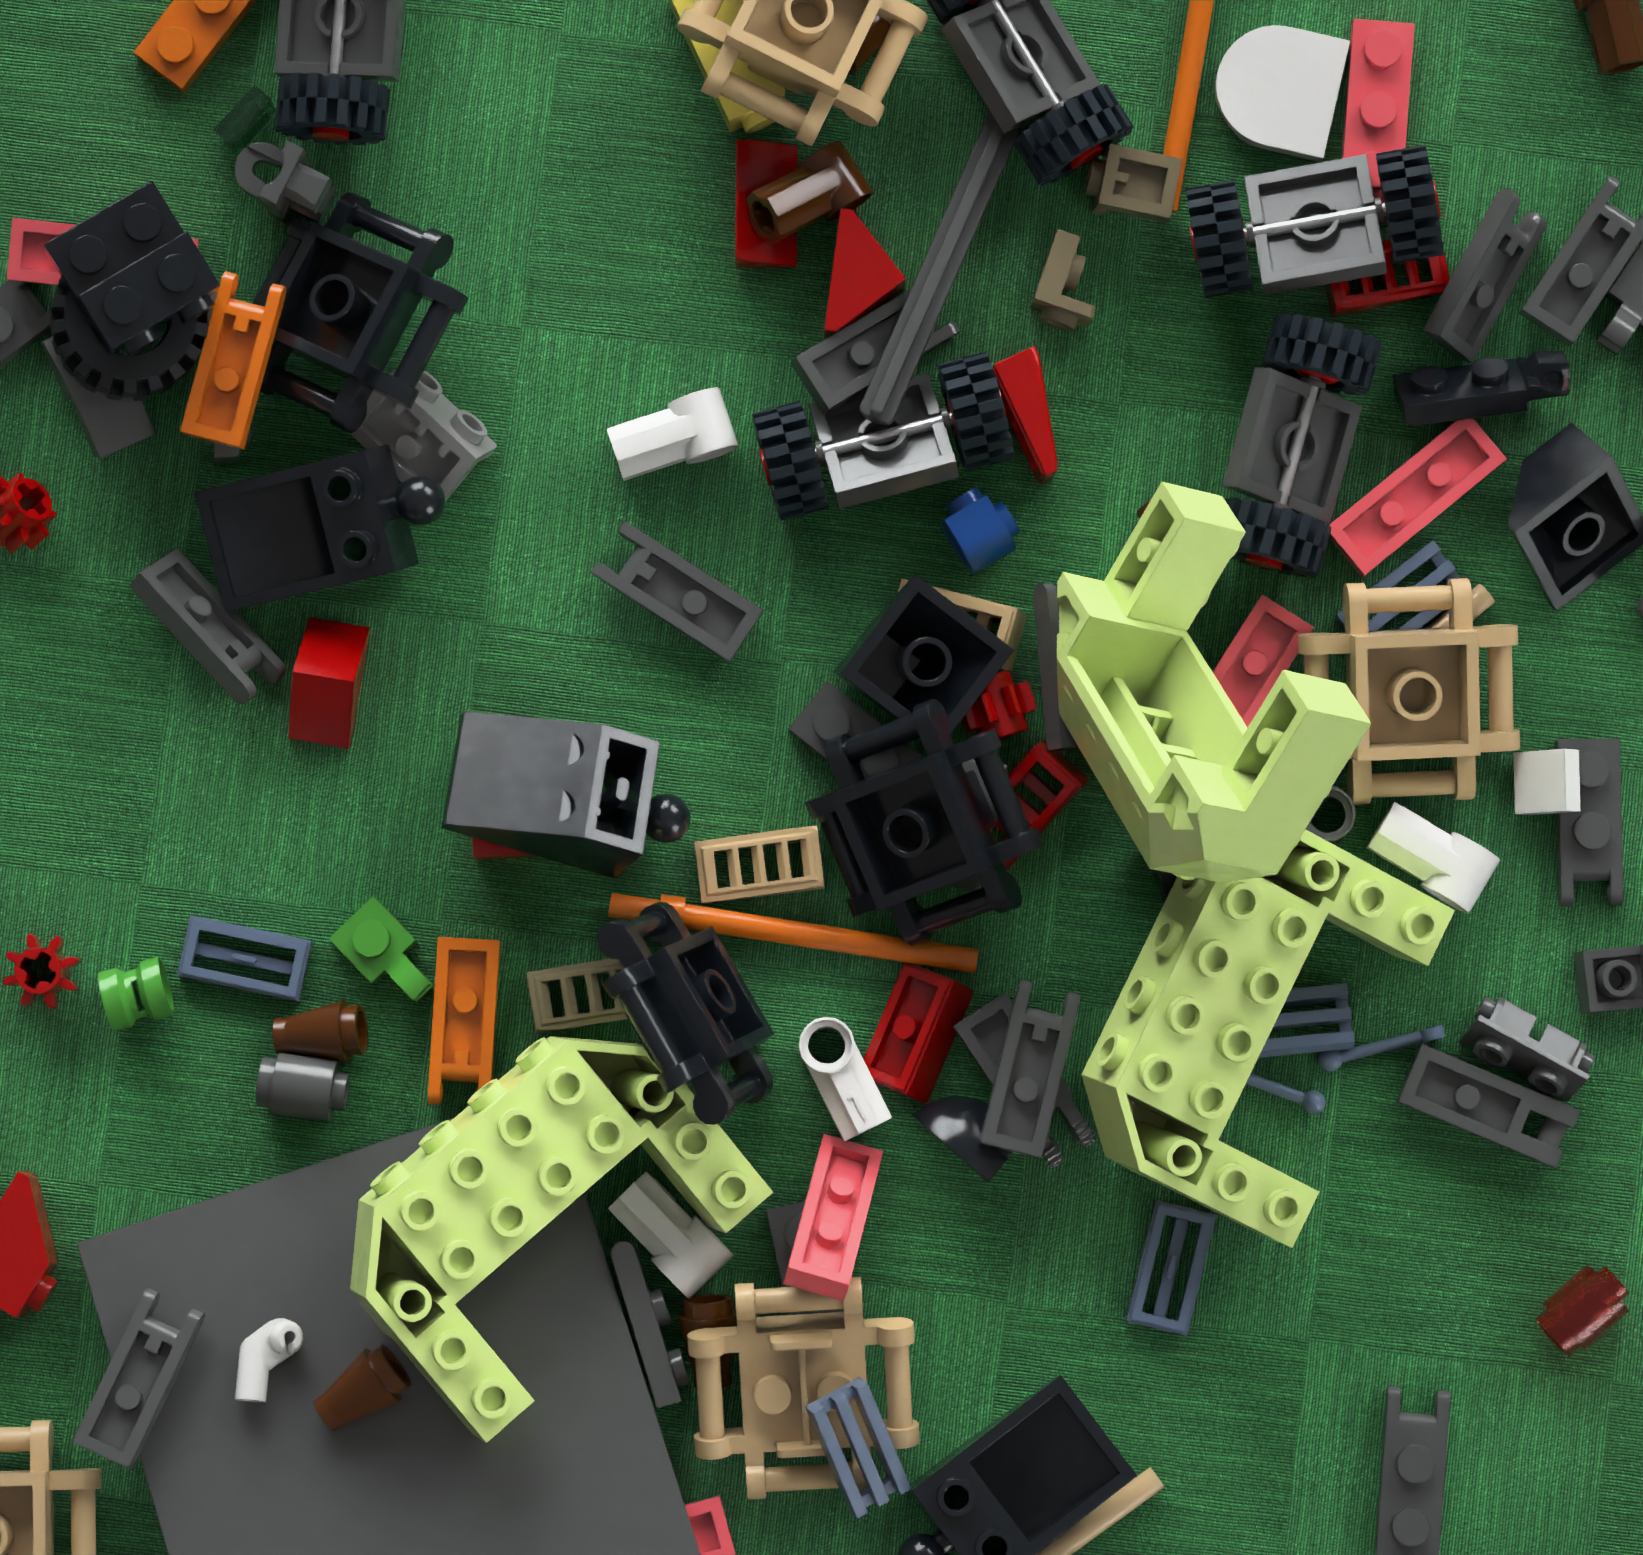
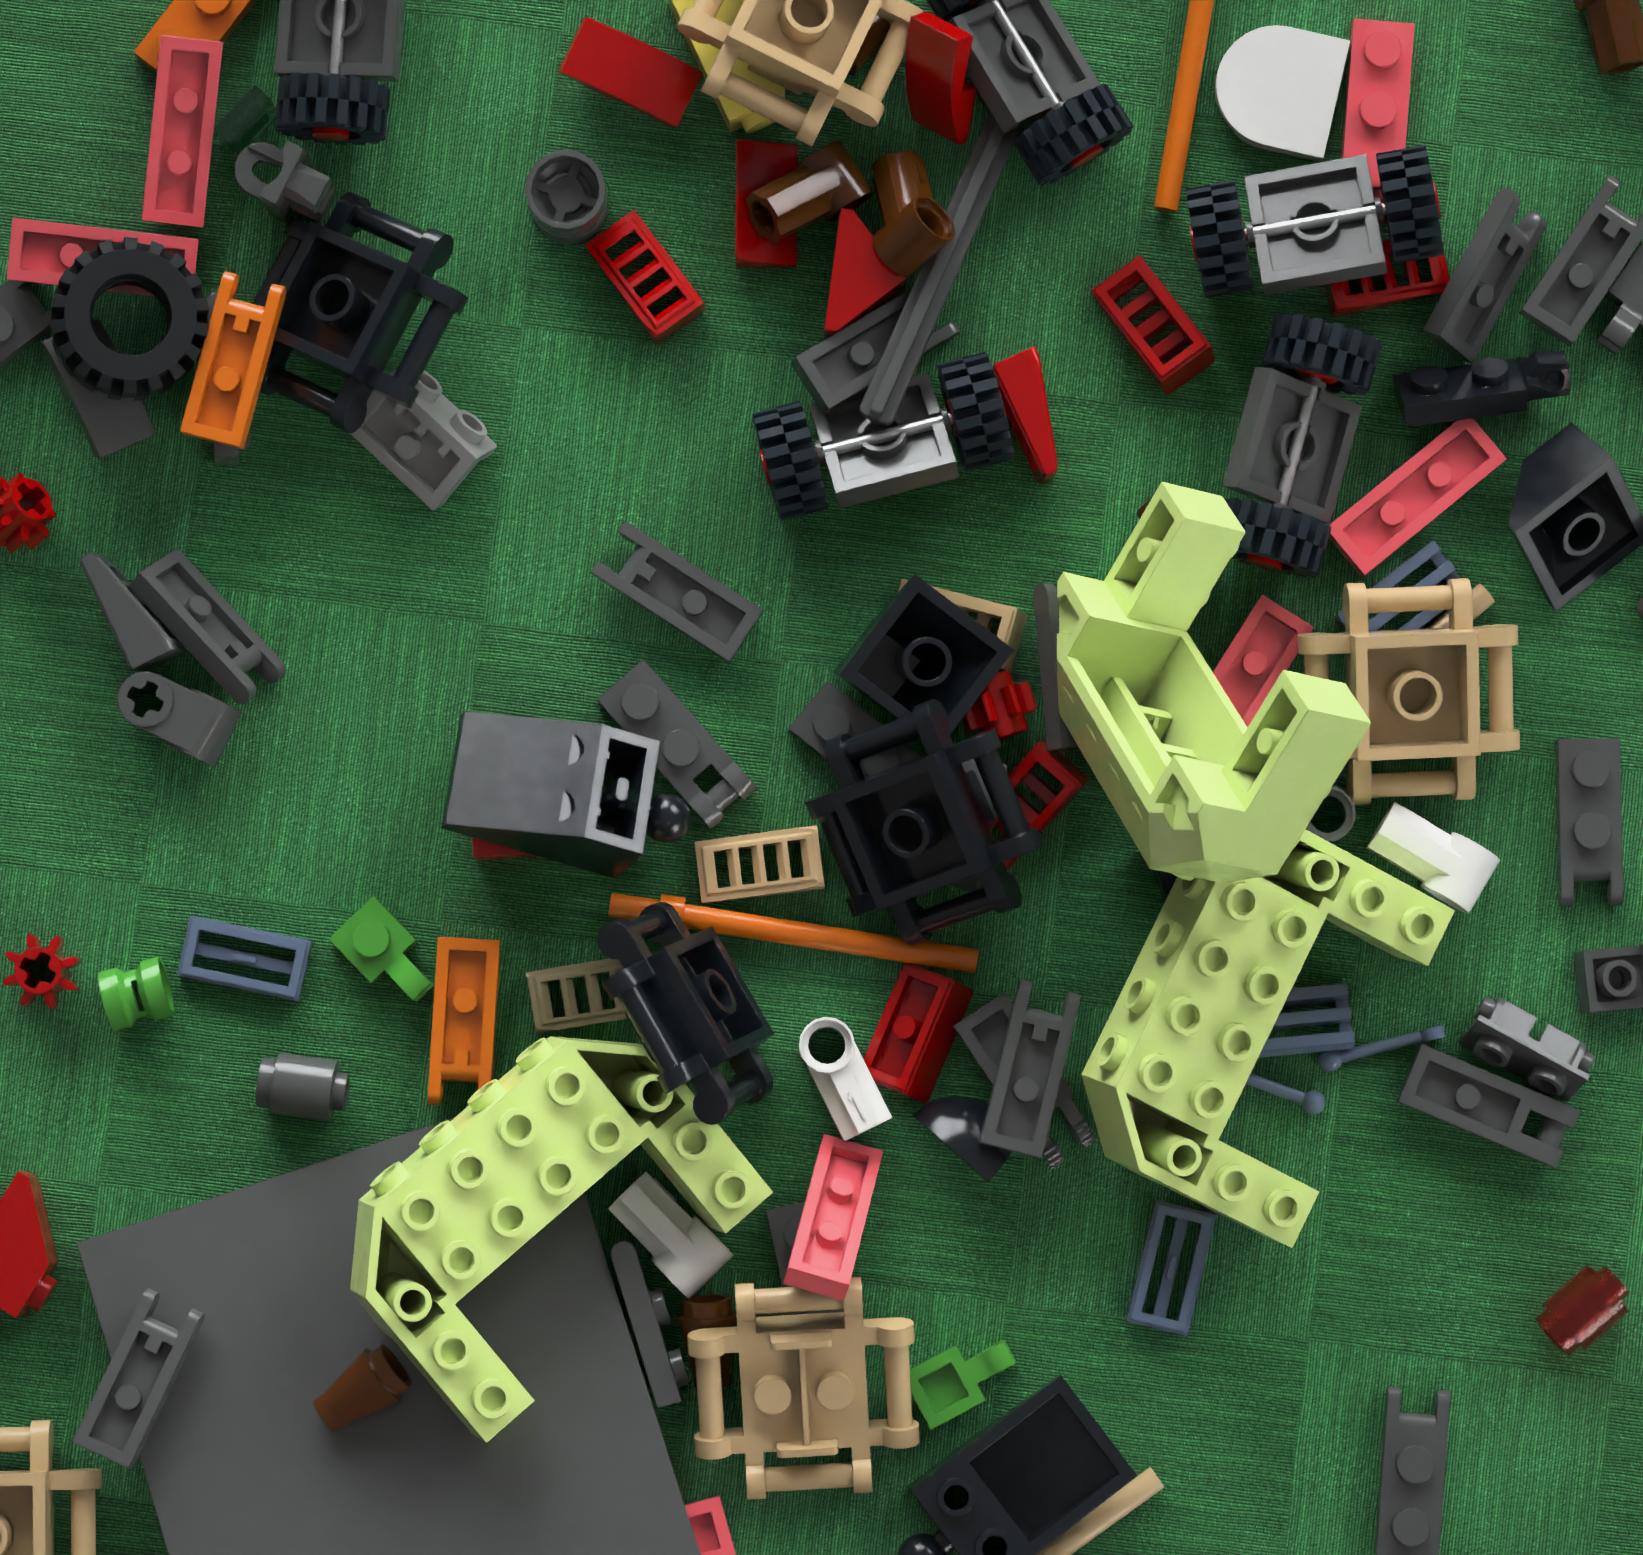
(133, 270): black plate -> none
(136, 628): none -> dark grey slope
(182, 130): none -> coral plate
(187, 719): none -> dark grey piece
(263, 1352): white arm -> none
(311, 531): black slope -> none
(323, 1032): reddish brown cone -> none
(327, 682): red slope -> none
(567, 197): none -> dark grey wheel
(630, 72): none -> red slope
(673, 317): none -> red slope
(686, 750): none -> dark grey plate
(688, 431): white piece -> none
(877, 1488): sand blue tile -> none
(912, 221): none -> reddish brown piece
(936, 77): none -> red slope
(949, 1383): none -> bright green plate
(979, 530): blue plate -> none
(1062, 272): dark tan bracket -> none
(1133, 183): dark tan bracket -> none
(1182, 366): none -> red slope
(1546, 782): white tile -> none

